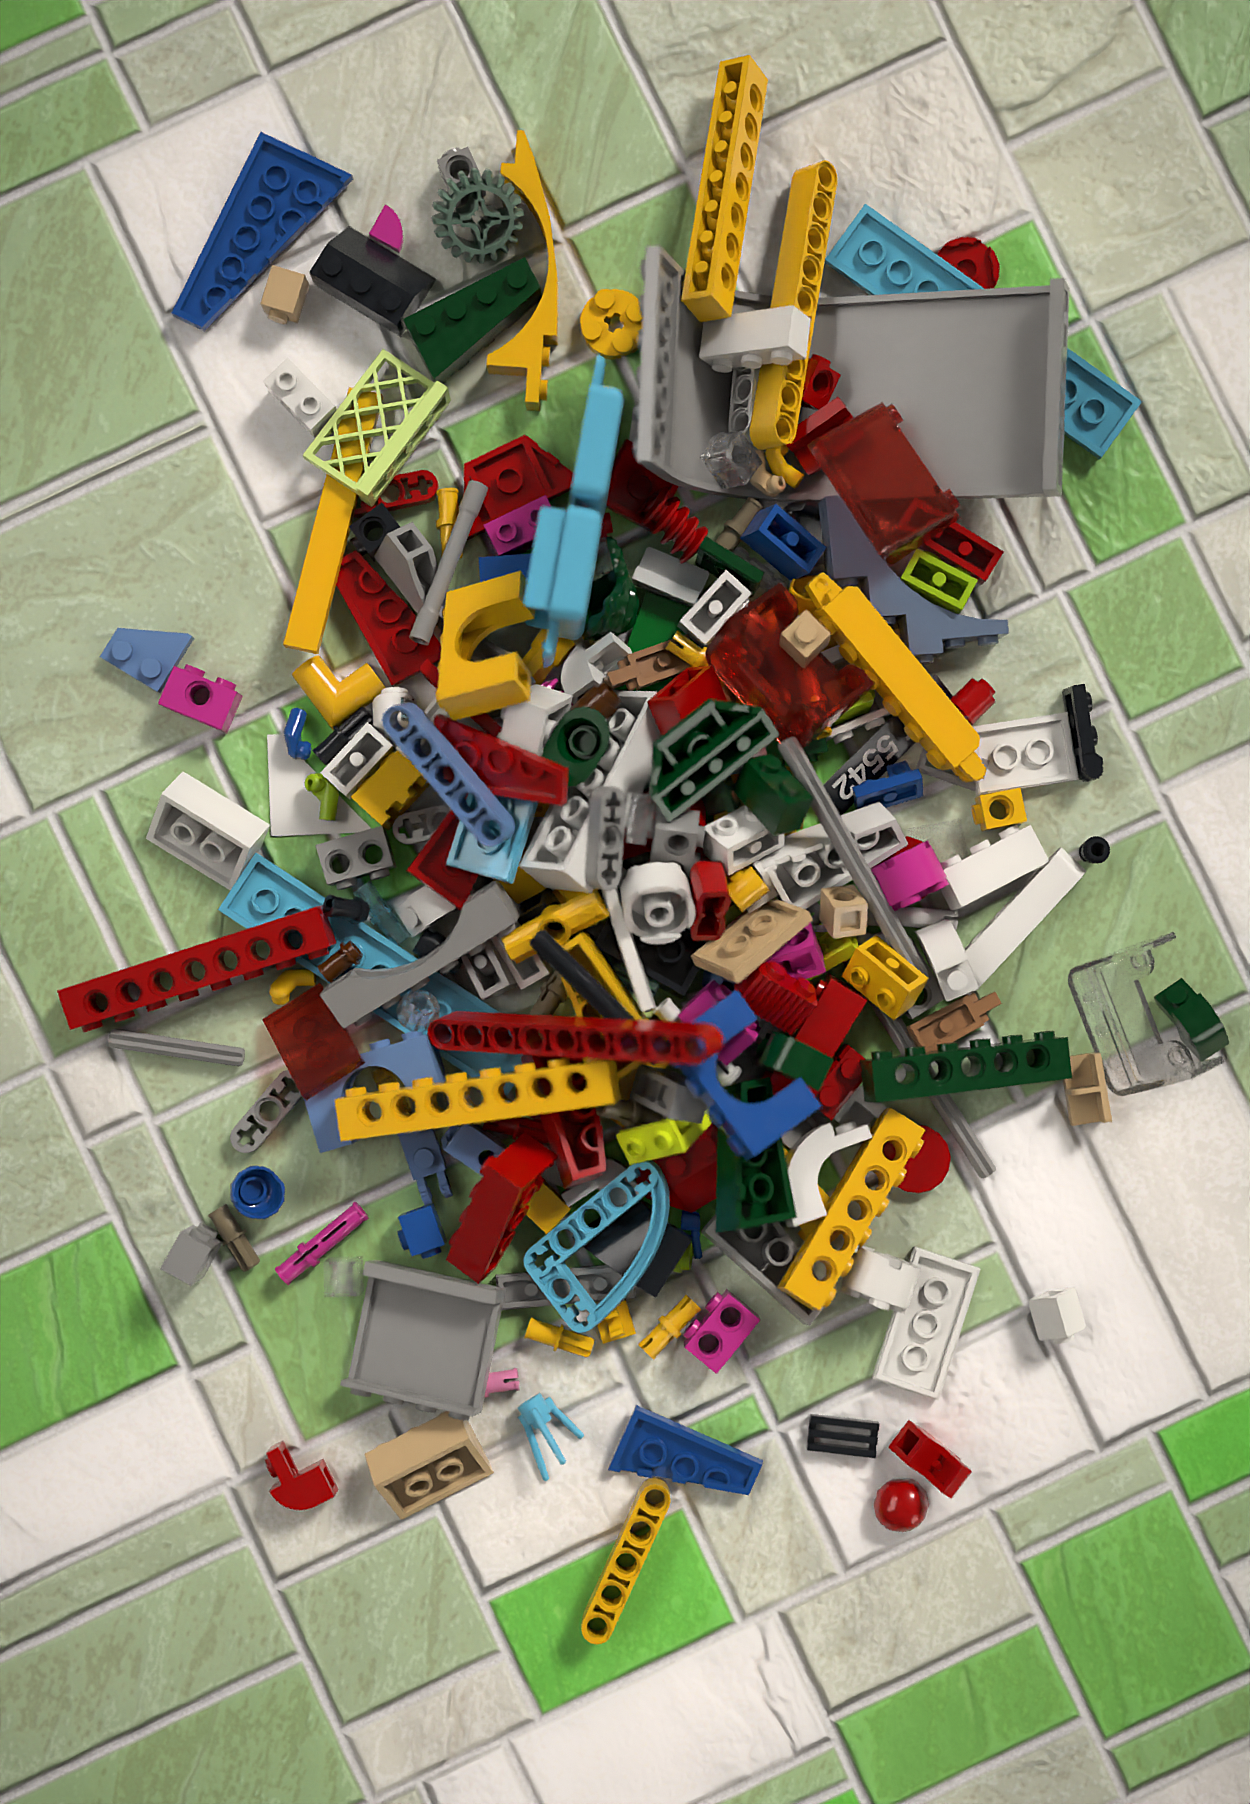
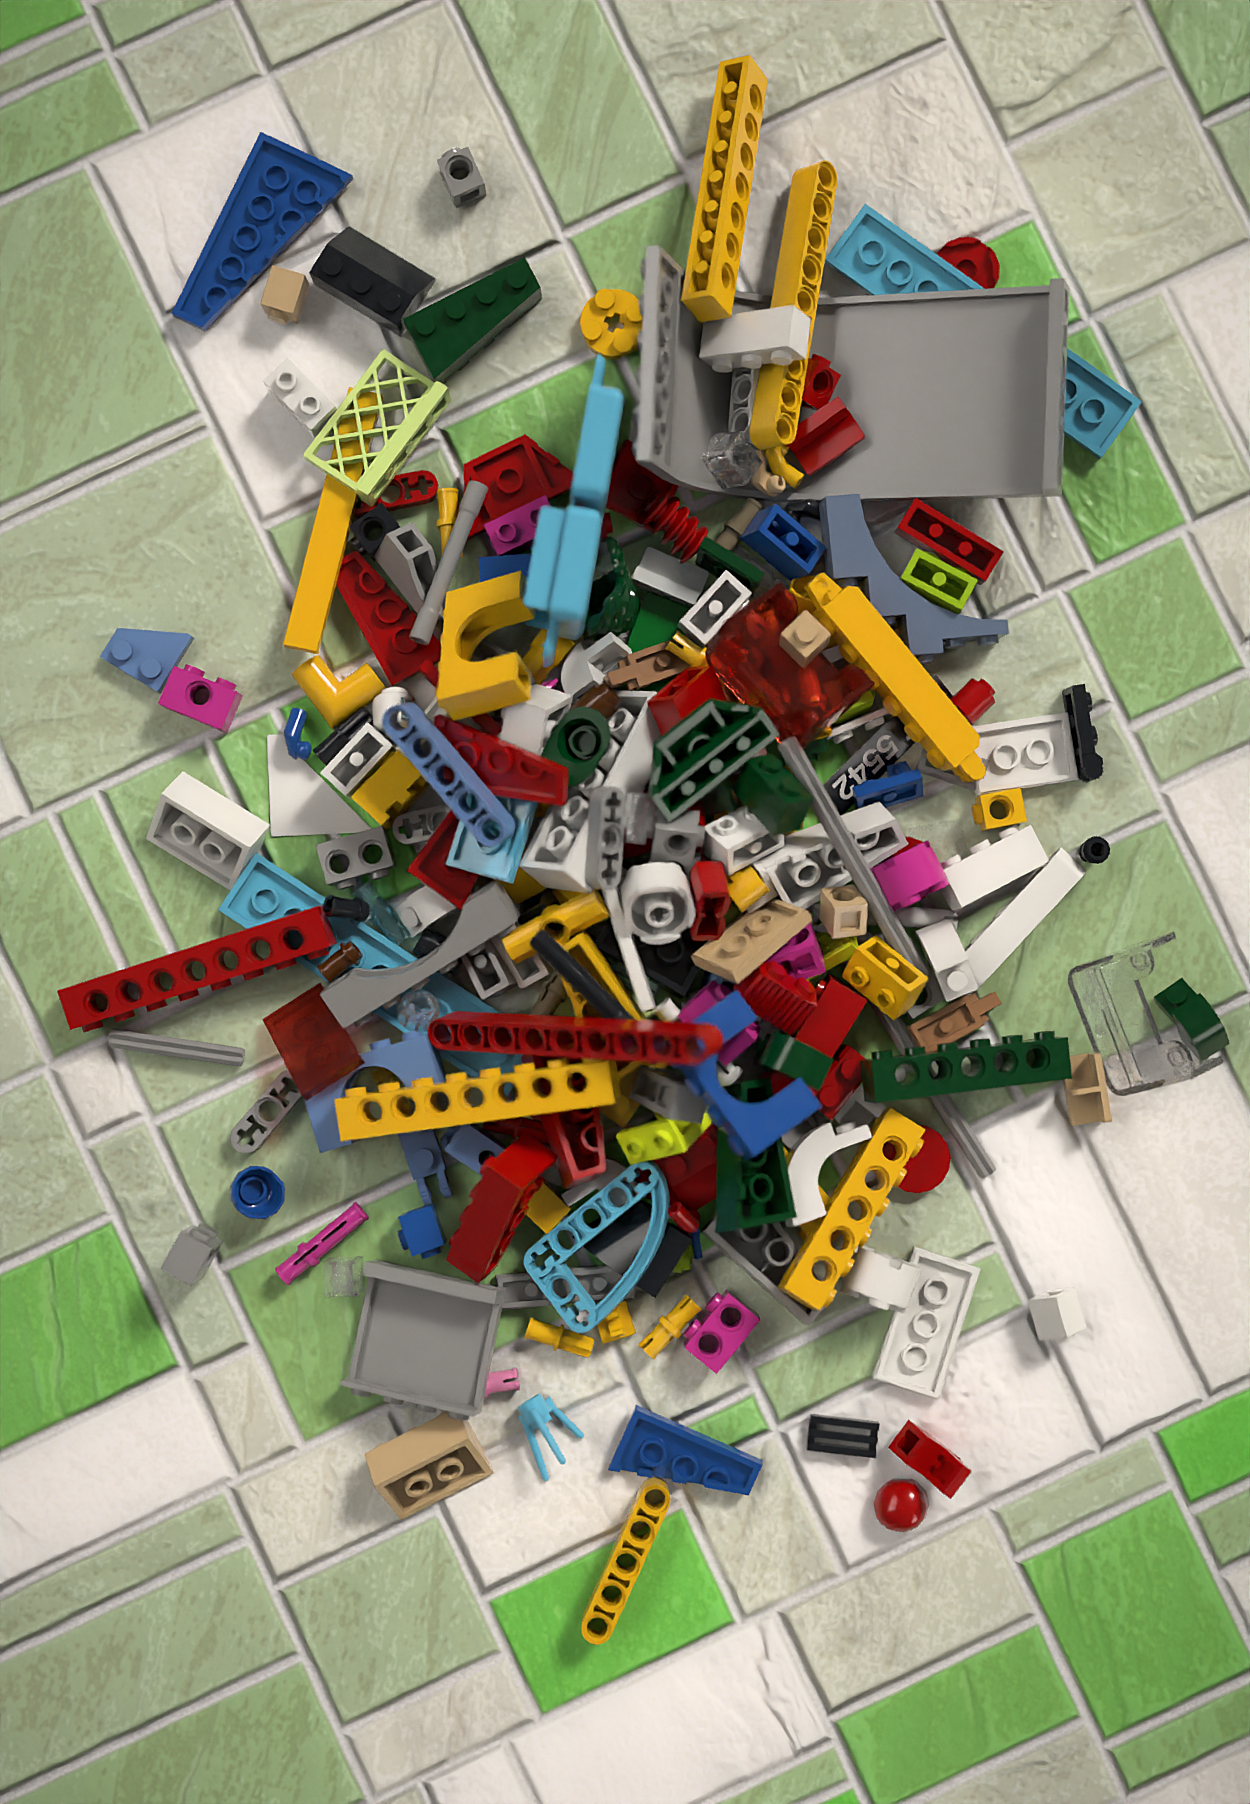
(234, 1238): dark tan axle -> none
(287, 981): yellow arm -> none
(298, 1488): red brick -> none
(326, 793): lime arm -> none
(388, 229): dark pink tile -> none
(463, 215): sand green gear -> none
(527, 351): yellow slope -> none
(629, 1113): dark tan pin -> none
(685, 1219): none -> red arm
(884, 482): clear red windscreen -> none

